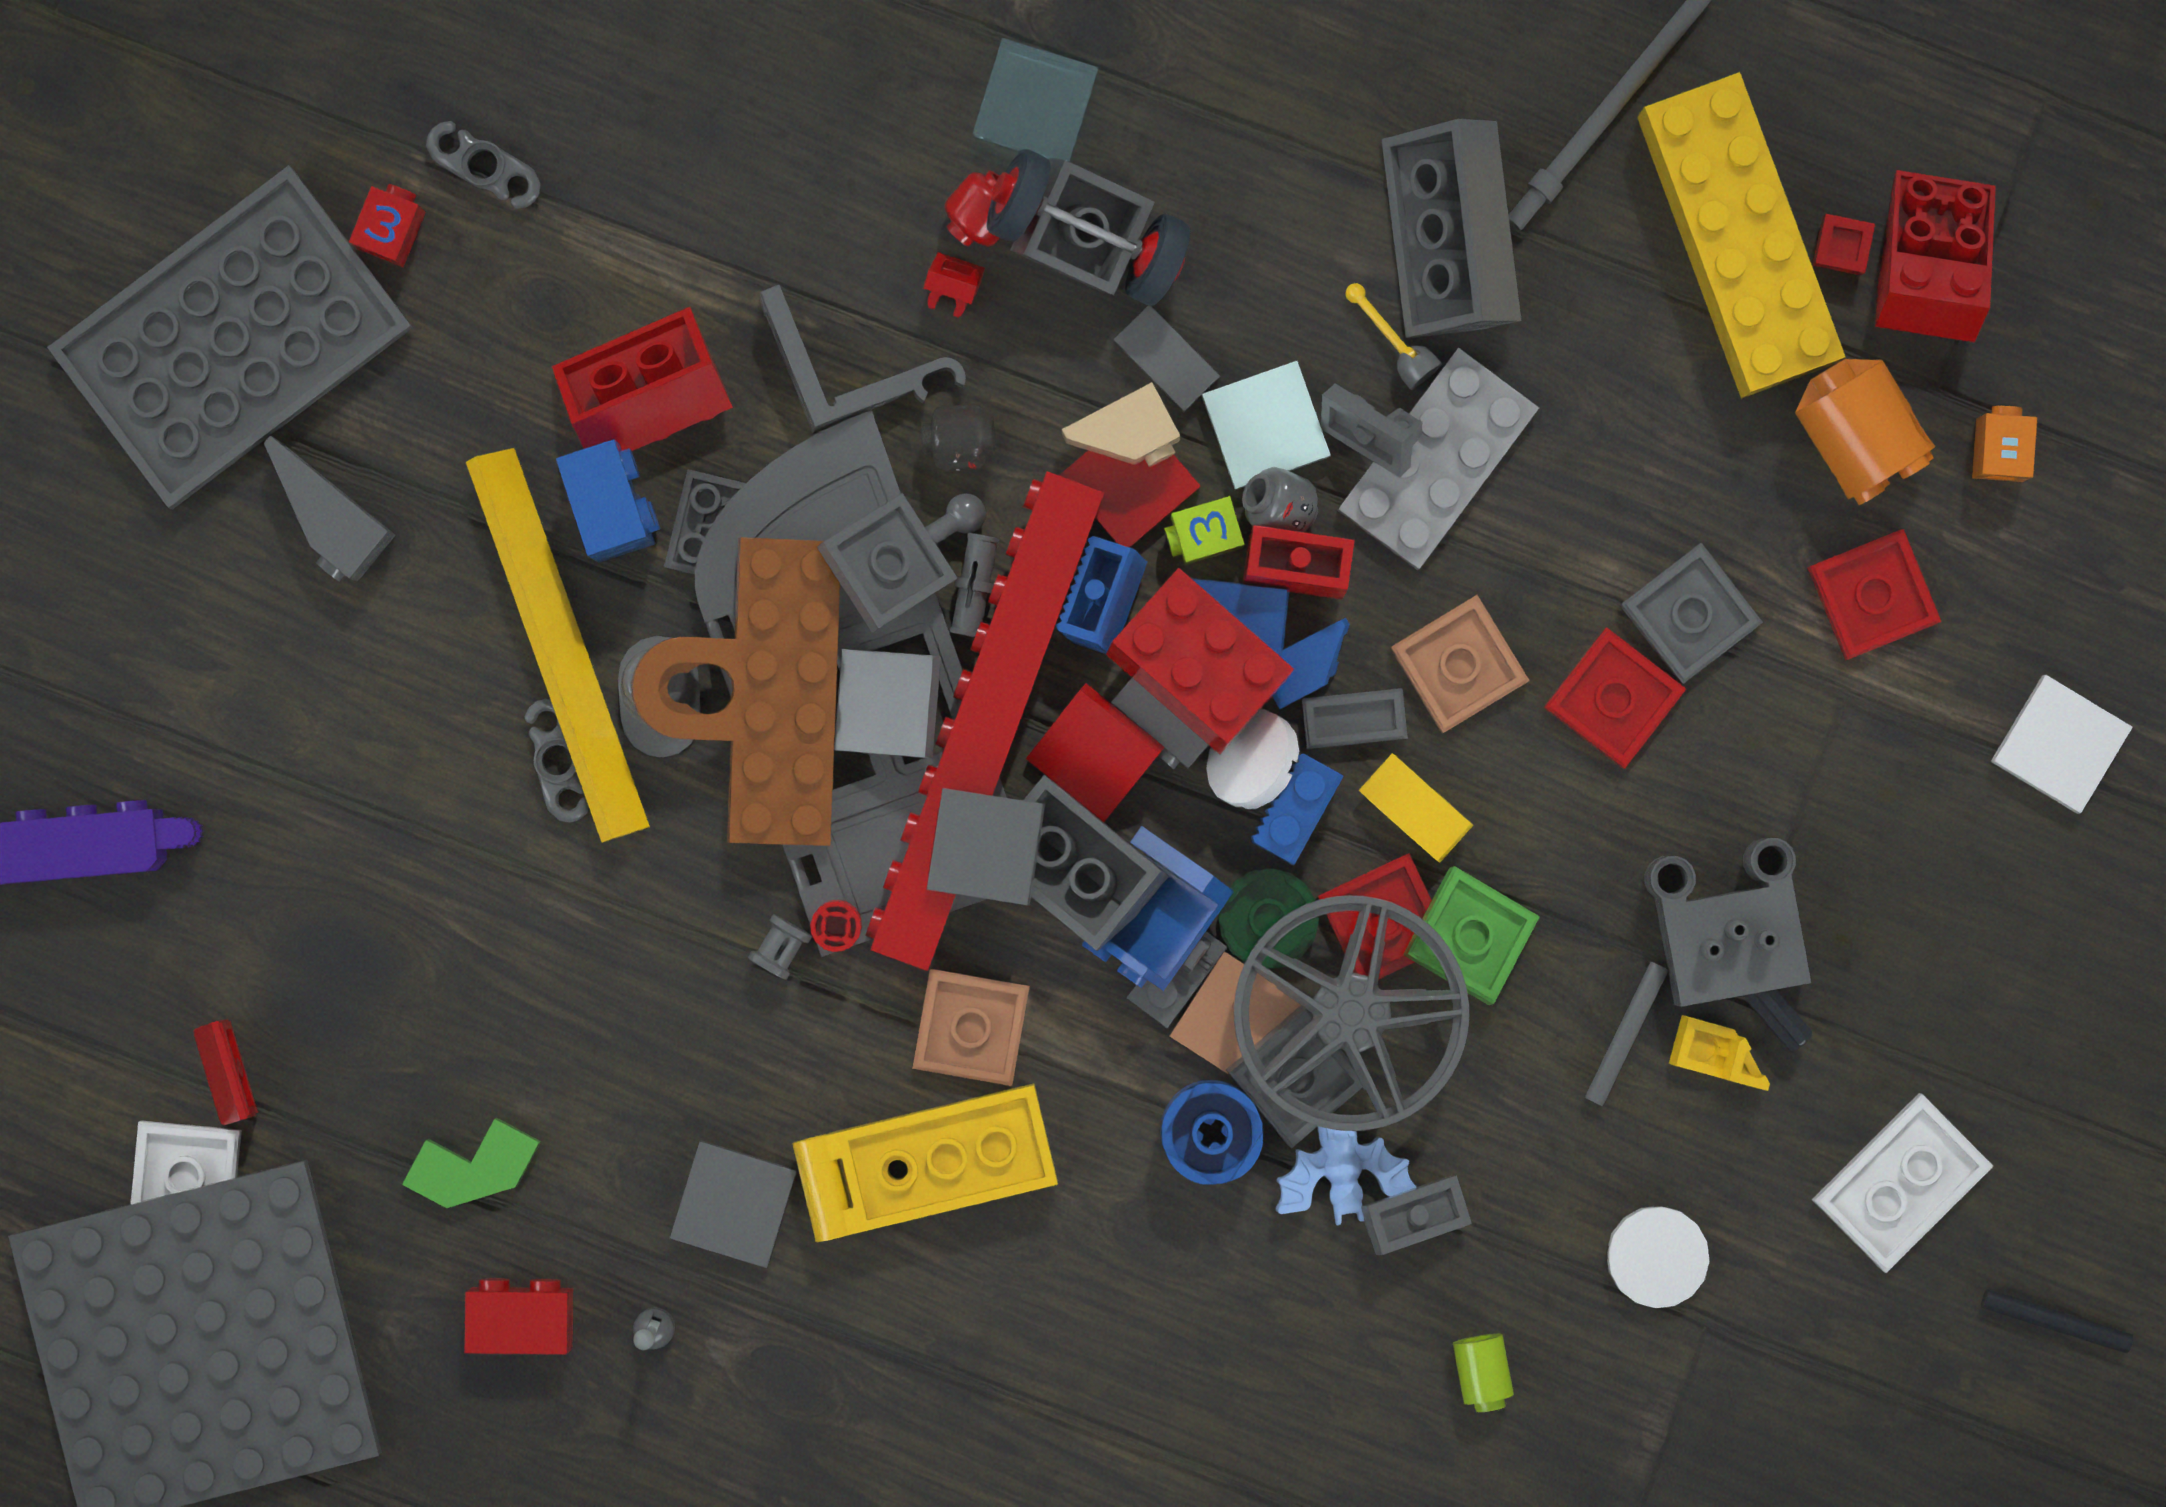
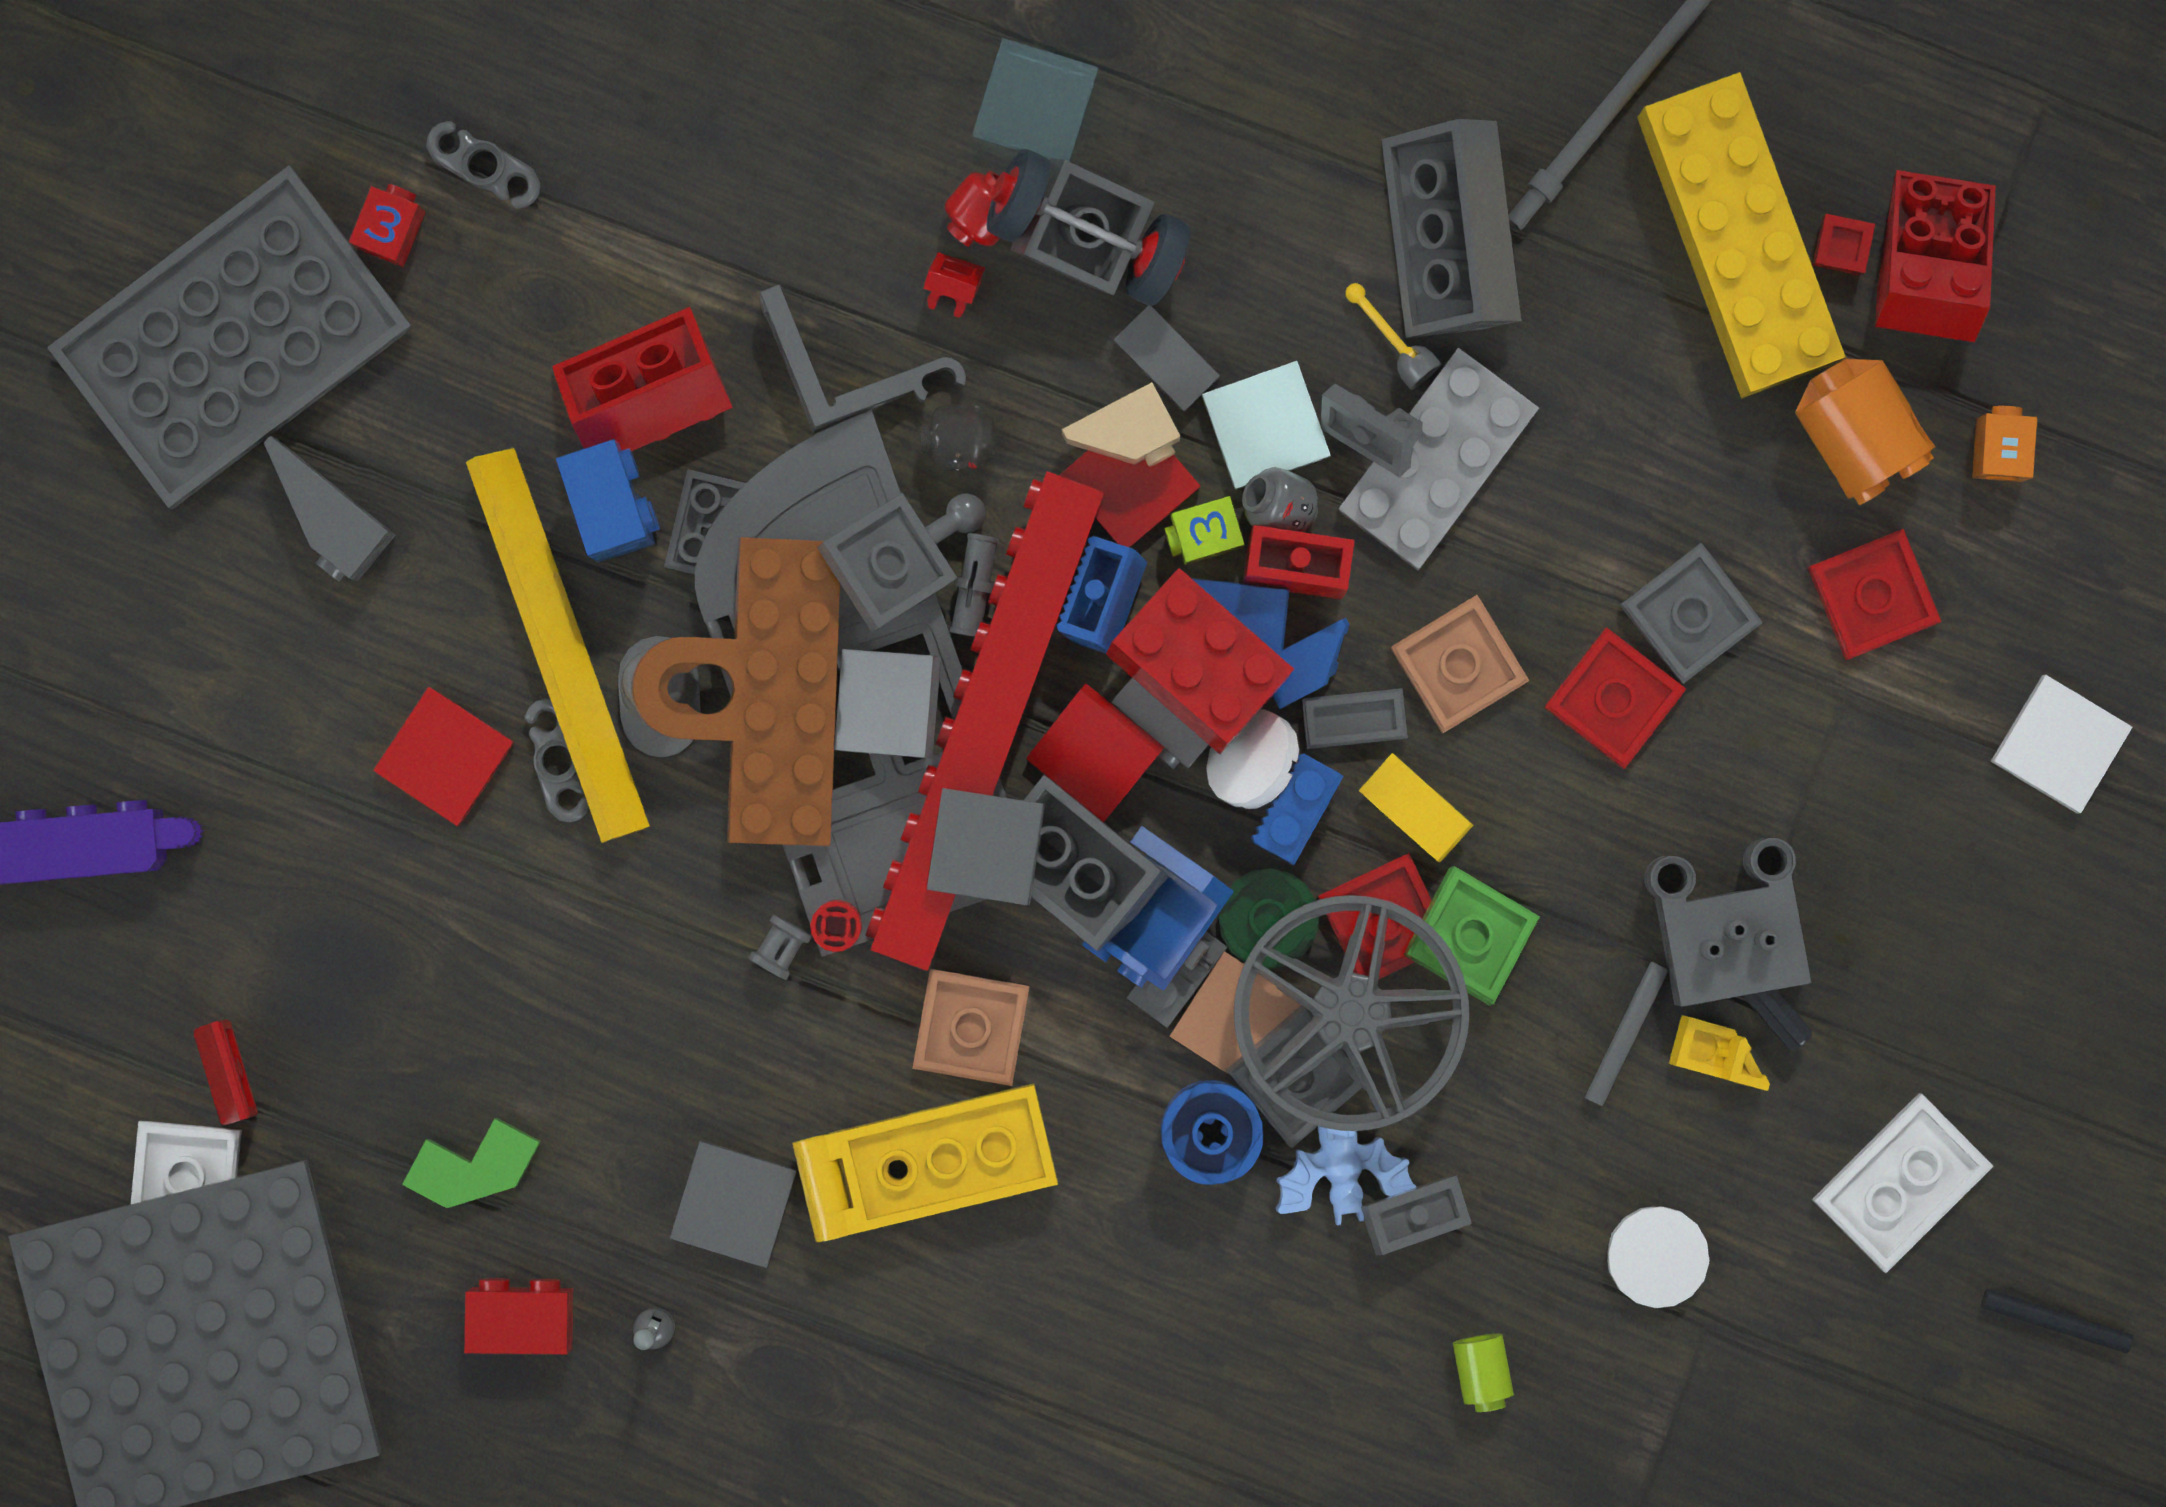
(444, 756): none -> red tile

